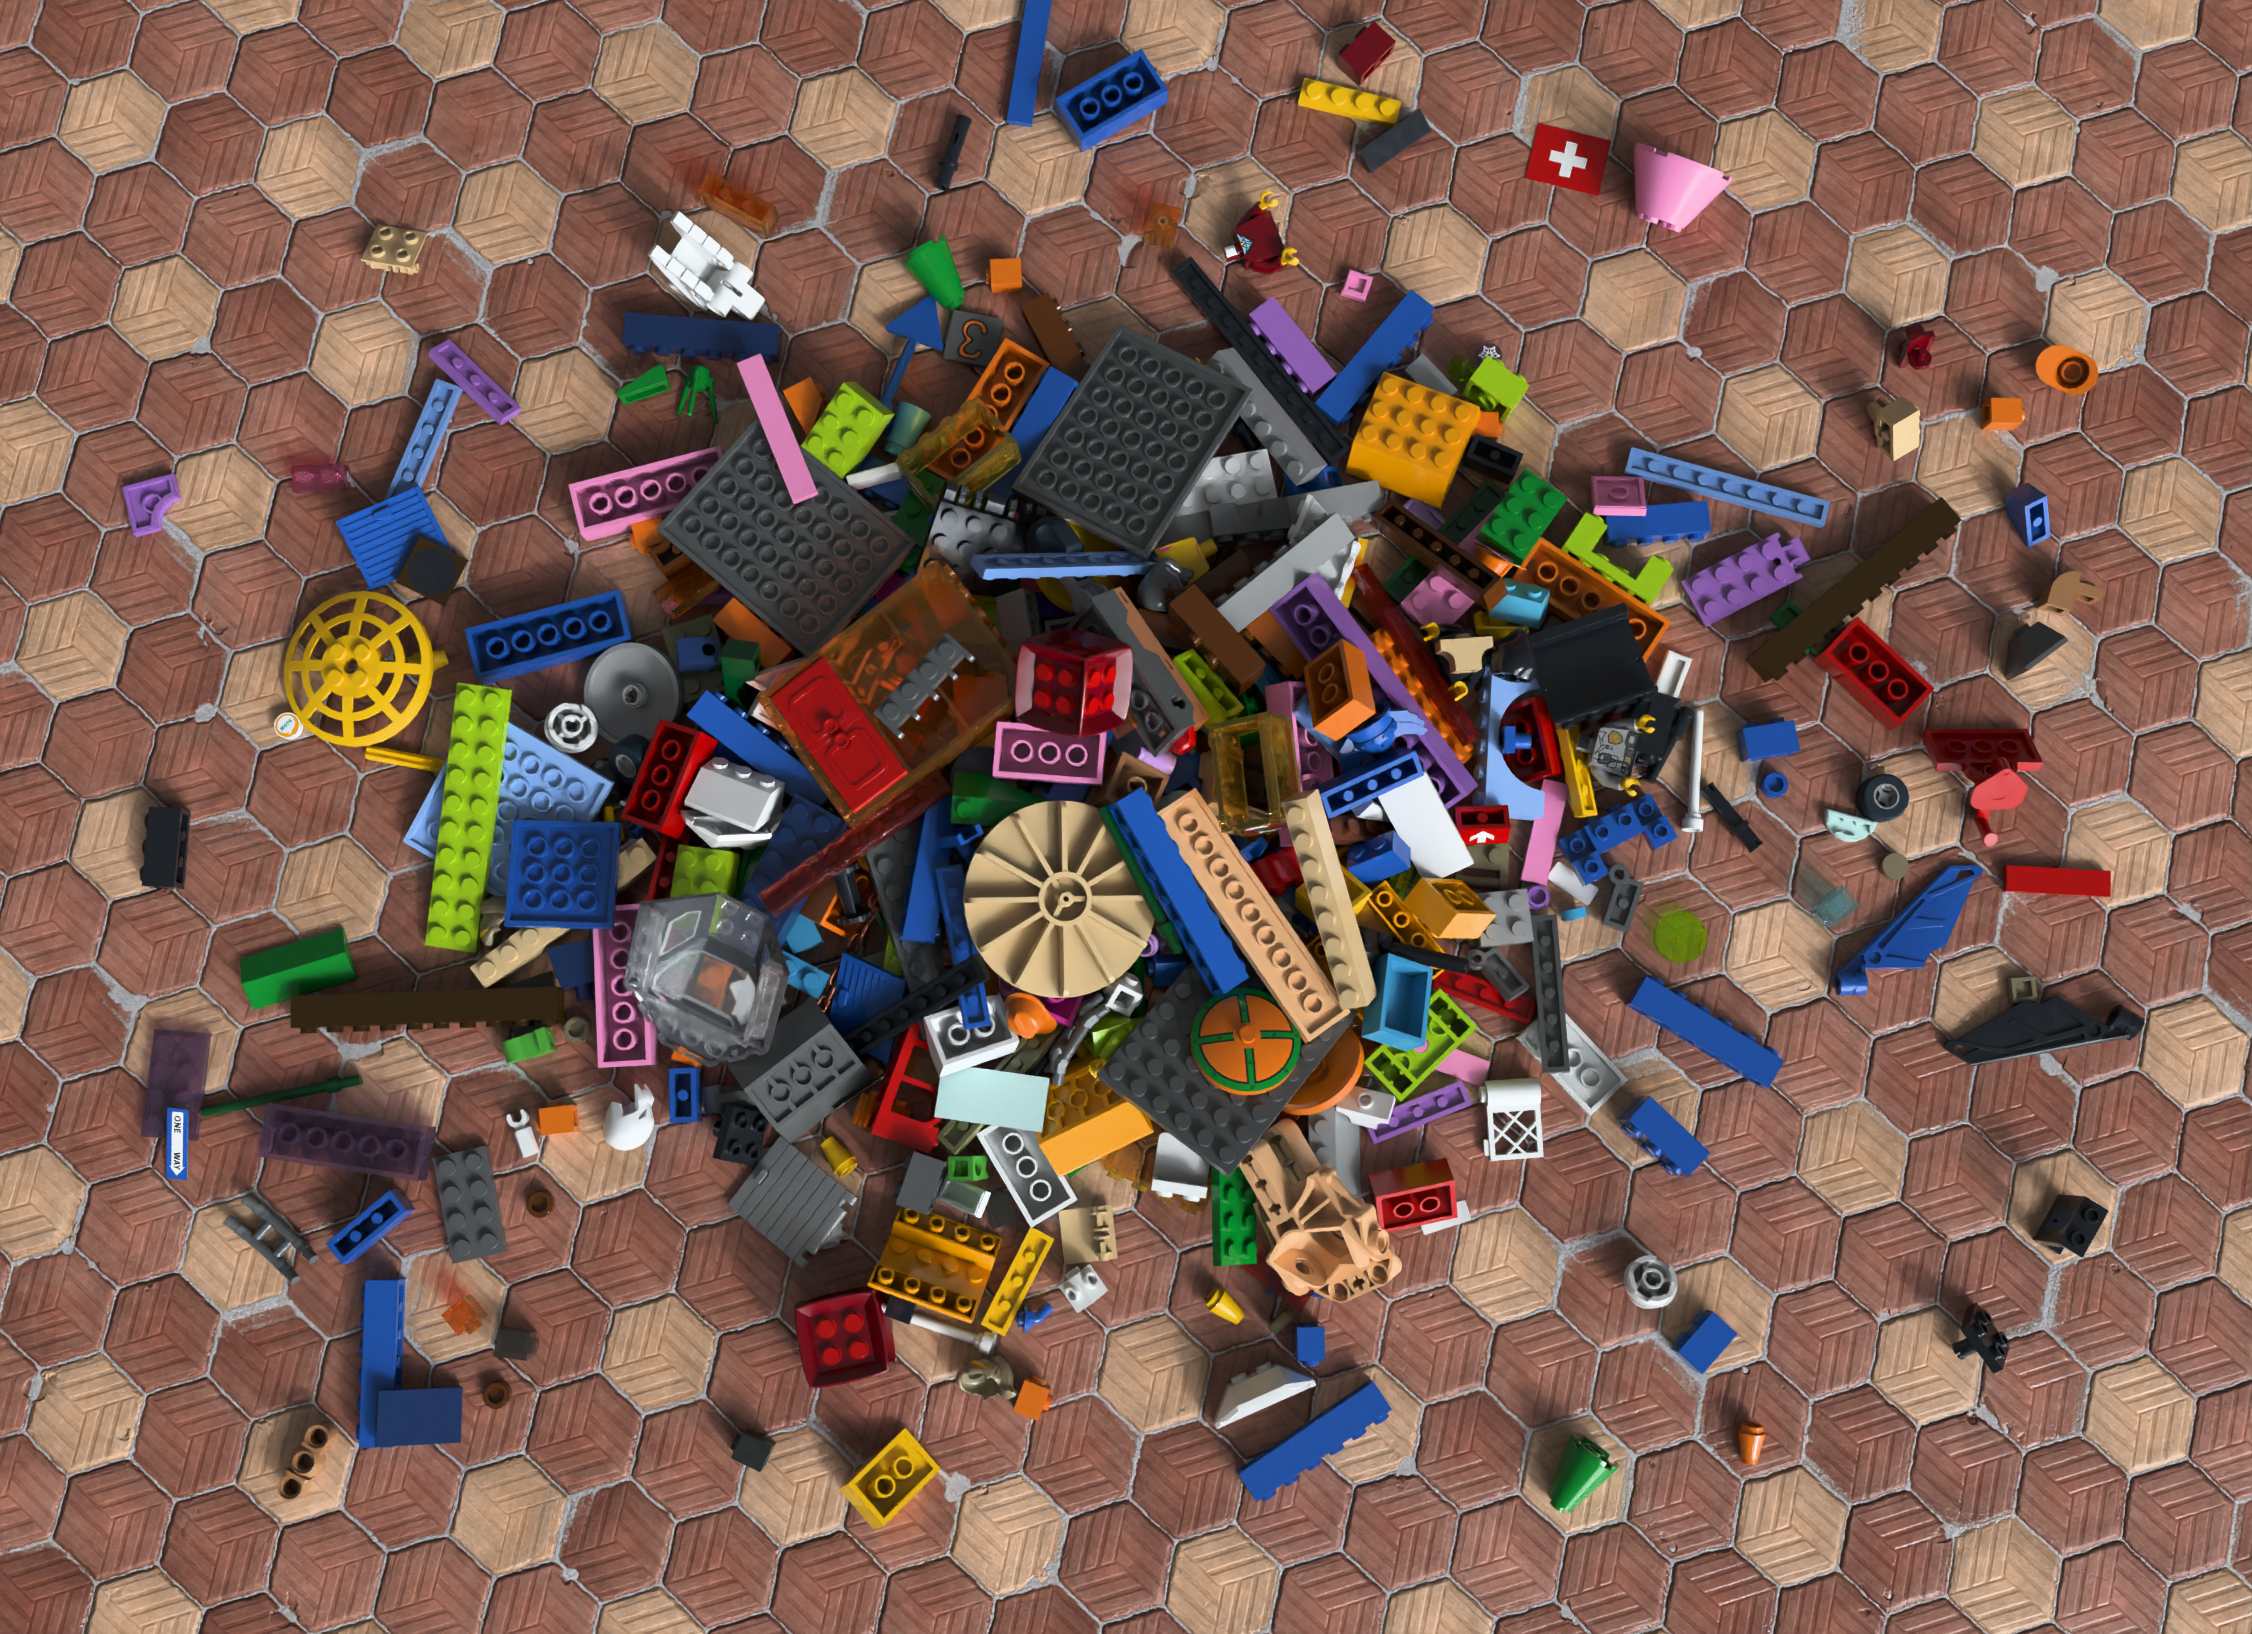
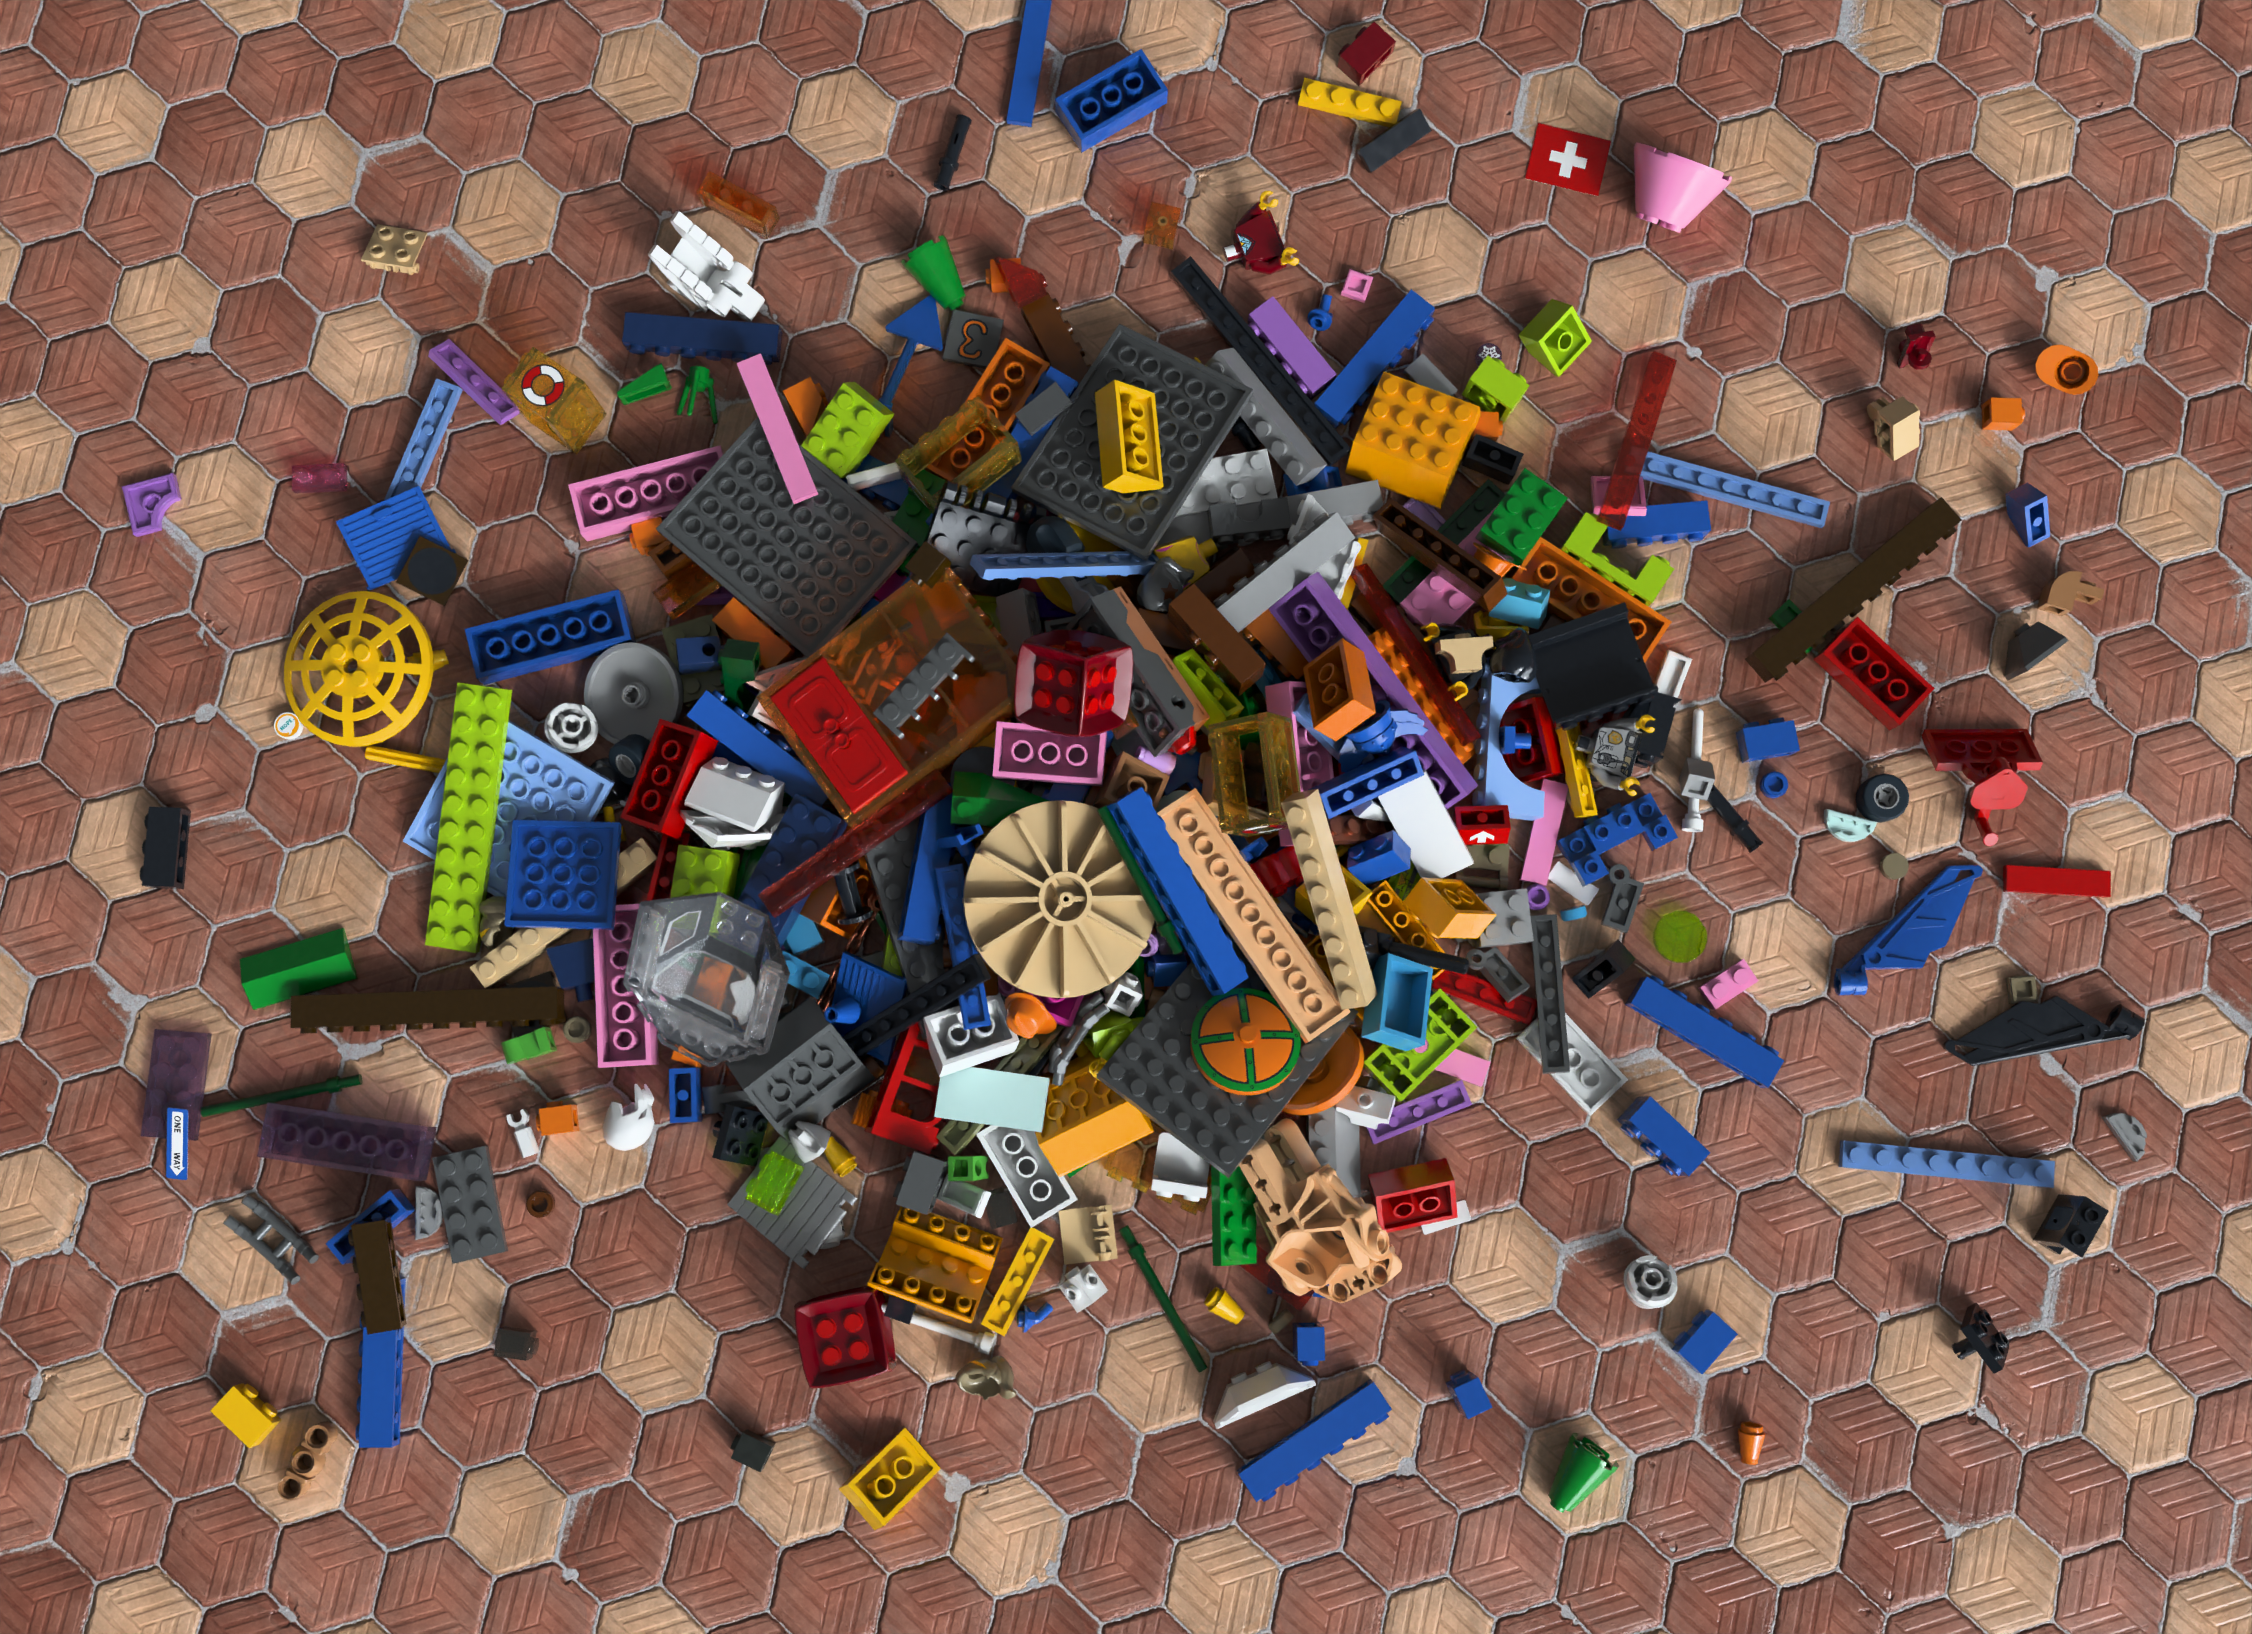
(246, 1414): none -> yellow brick
(378, 1275): none -> dark brown brick
(418, 1416): dark blue tile -> none
(427, 1212): none -> light grey tile
(465, 1316): clear orange brick -> none
(497, 1394): reddish brown tile -> none
(554, 400): none -> clear yellow hose
(634, 834): blue arm -> none
(773, 1182): none -> clear neon green brick
(809, 1140): none -> white hat
(845, 1011): none -> blue cone
(906, 428): medium azure plant -> none
(927, 565): none -> dark brown brick
(1022, 283): none -> clear red slope
(1033, 1398): orange brick -> none
(1043, 408): none -> dark grey tile
(1128, 438): none -> yellow slope
(1137, 1252): none -> dark green bar
(1321, 315): none -> blue plate
(1461, 368): clear neon green tile -> none
(1468, 1394): none -> blue brick
(1506, 1097): white piece -> none
(1555, 336): none -> lime slope
(1603, 969): none -> black slope
(1636, 441): none -> clear red tile
(1679, 725): black pin -> none
(1696, 778): none -> light grey panel
(1728, 984): none -> bright pink plate
(1744, 578): medium lavender hinge -> none
(1834, 907): clear light blue brick -> none
(1946, 1164): none -> medium blue plate
(2128, 1132): none -> light grey tile

